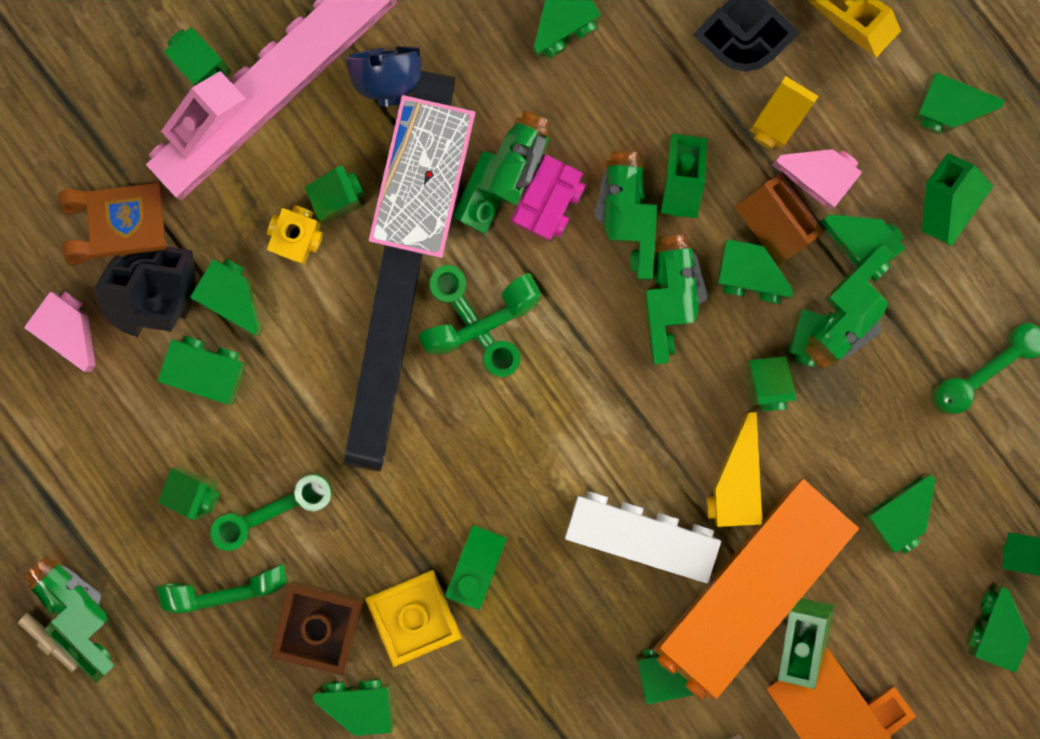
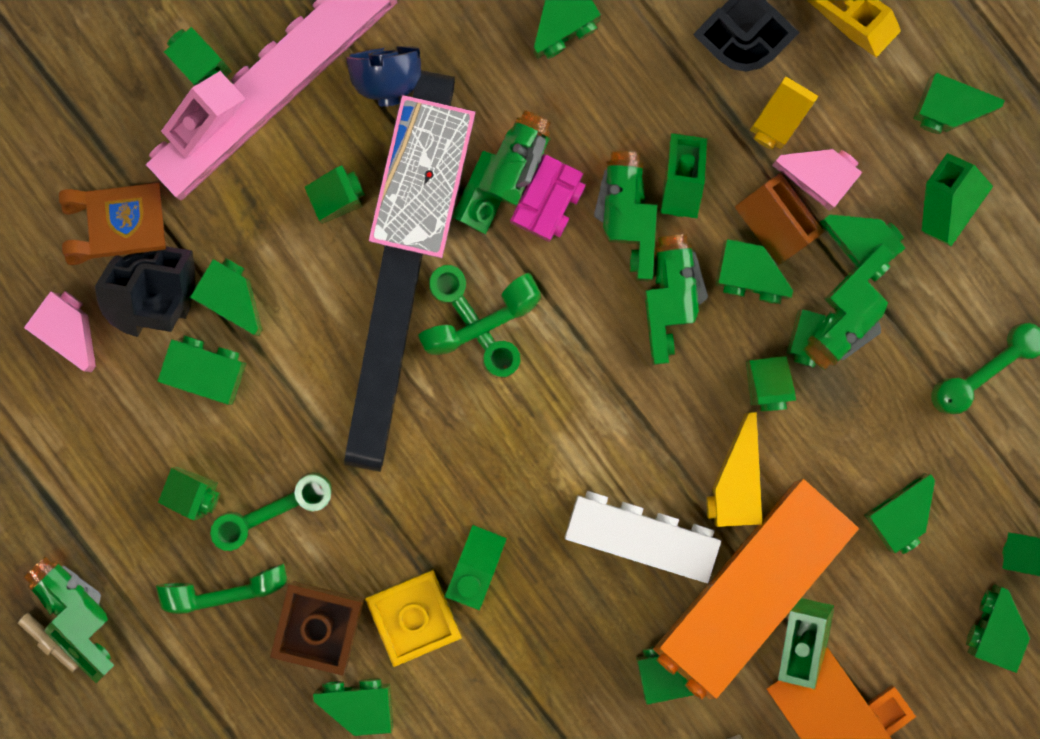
(300, 247): yellow brick -> none

